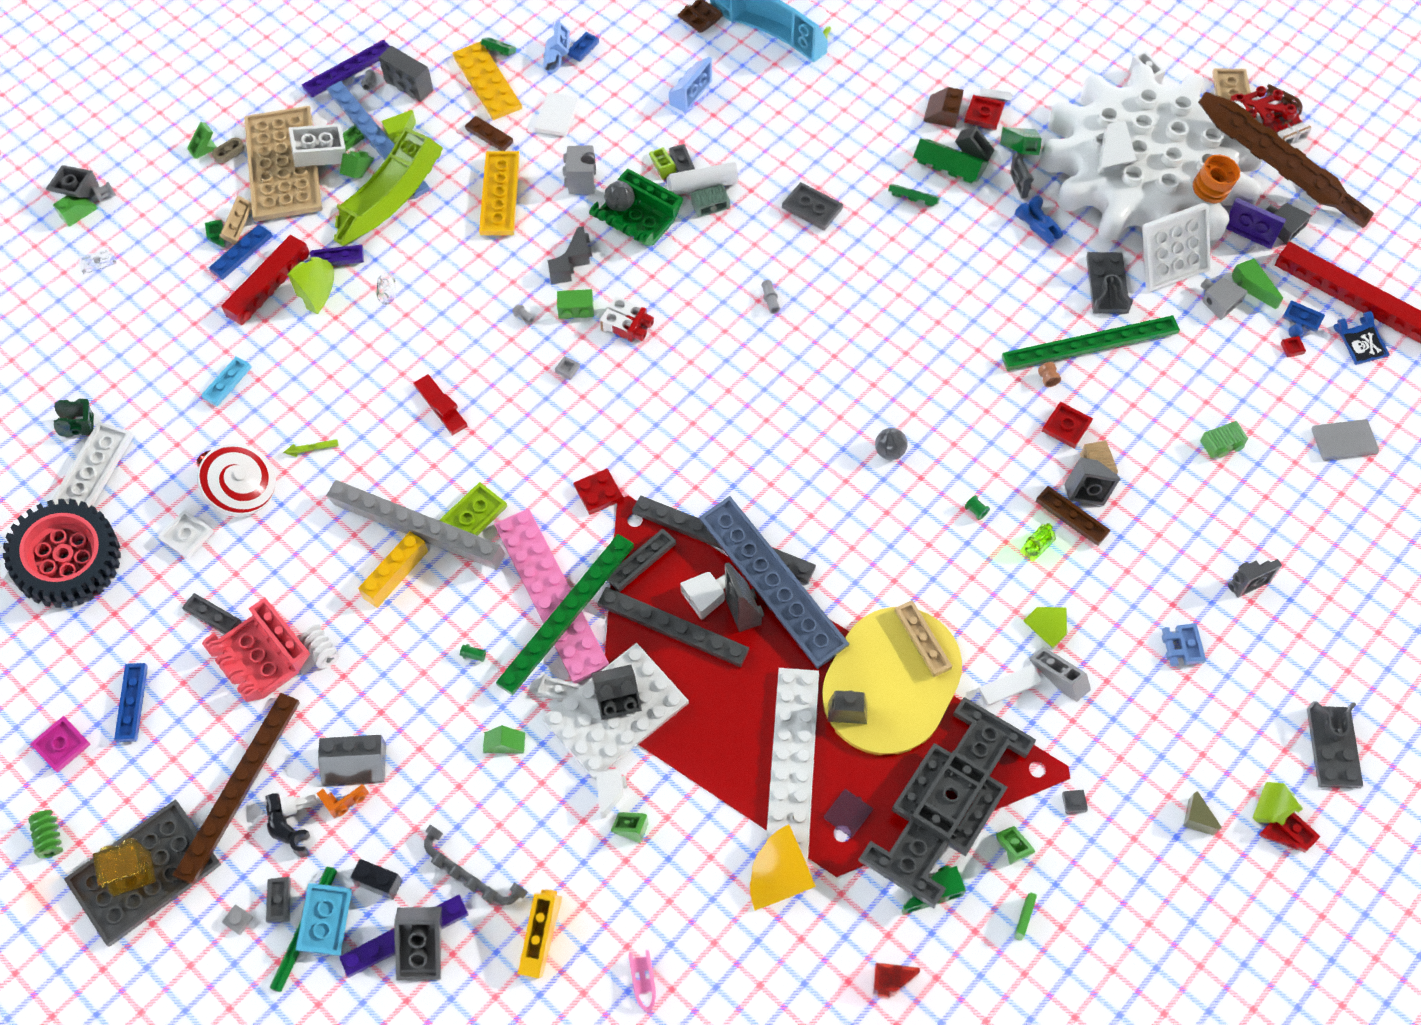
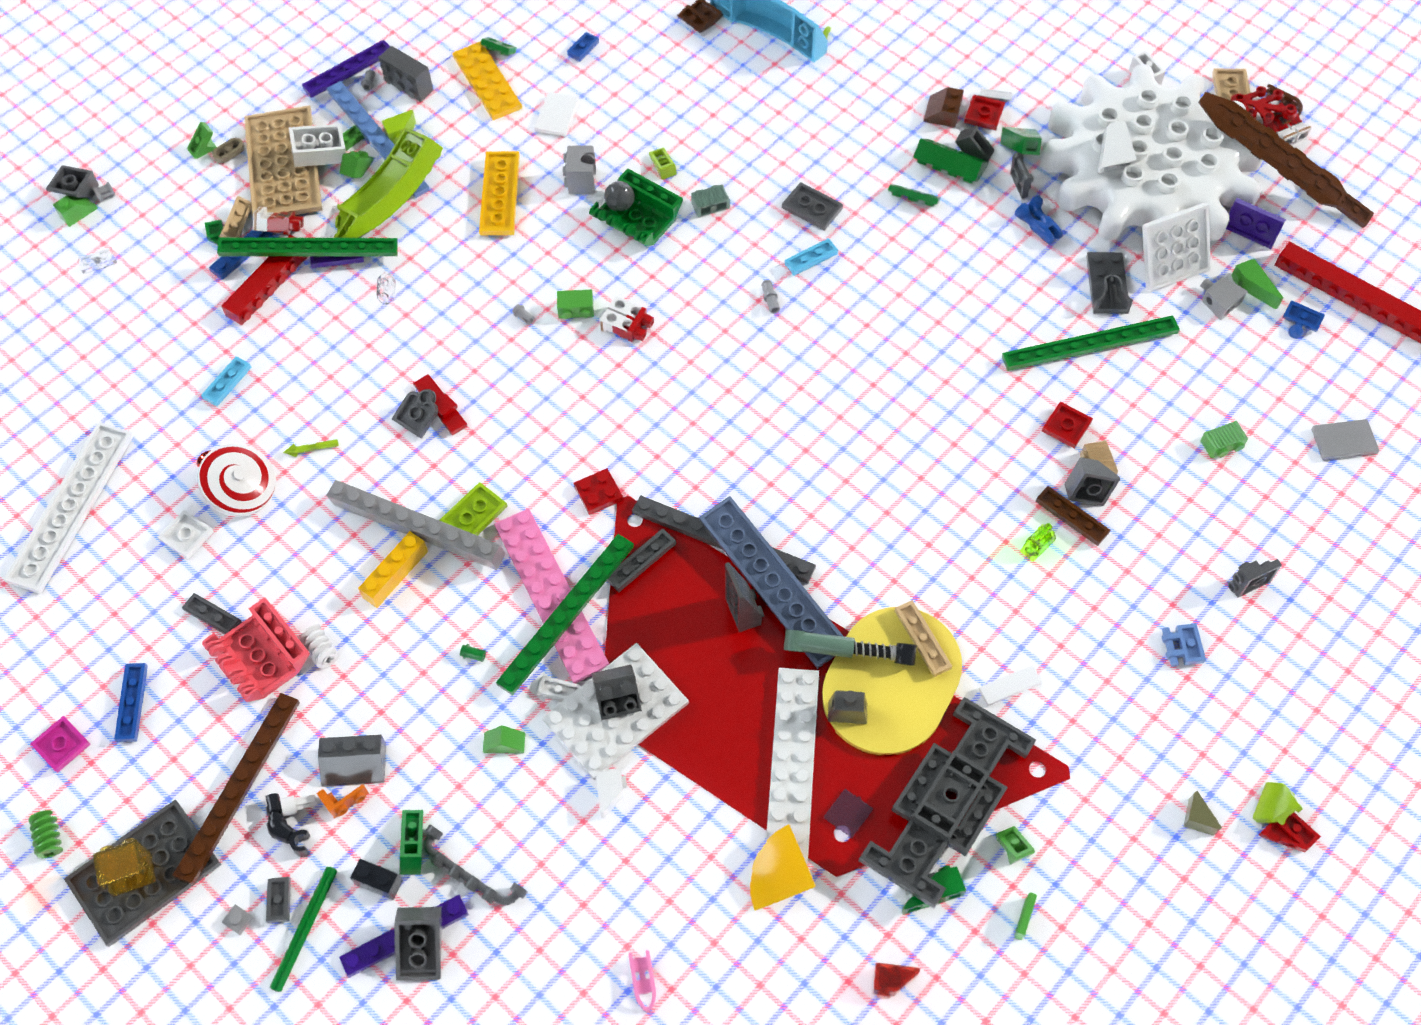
(40, 532): wheel -> none
(67, 411): dark green piece -> none
(276, 222): none -> hips
(307, 246): none -> green plate
(313, 282): lime brick -> none
(324, 919): medium azure plate -> none
(411, 842): none -> green slope
(417, 412): none -> dark grey plate
(489, 133): reddish brown plate -> none
(539, 933): yellow slope -> none
(556, 48): light blue plate -> none
(567, 367): light grey plate -> none
(575, 255): dark grey arch -> none
(631, 825): bright green slope -> none
(673, 627): dark grey plate -> none
(681, 158): dark grey plate -> none
(691, 85): light blue slope -> none
(702, 178): white brick -> none
(704, 593): white torso -> none
(811, 256): none -> medium azure plate
(846, 646): none -> piece
(891, 444): dark grey piece -> none
(977, 507): green bush -> none
(1049, 374): nougat wheel -> none
(1049, 624): lime slope -> none
(1063, 674): light grey slope -> none
(1074, 801): dark grey plate -> none
(1216, 178): orange wheel -> none
(1293, 346): red tile -> none
(1295, 220): dark grey torso -> none
(1334, 746): dark grey plate -> none
(1362, 341): flag -> none

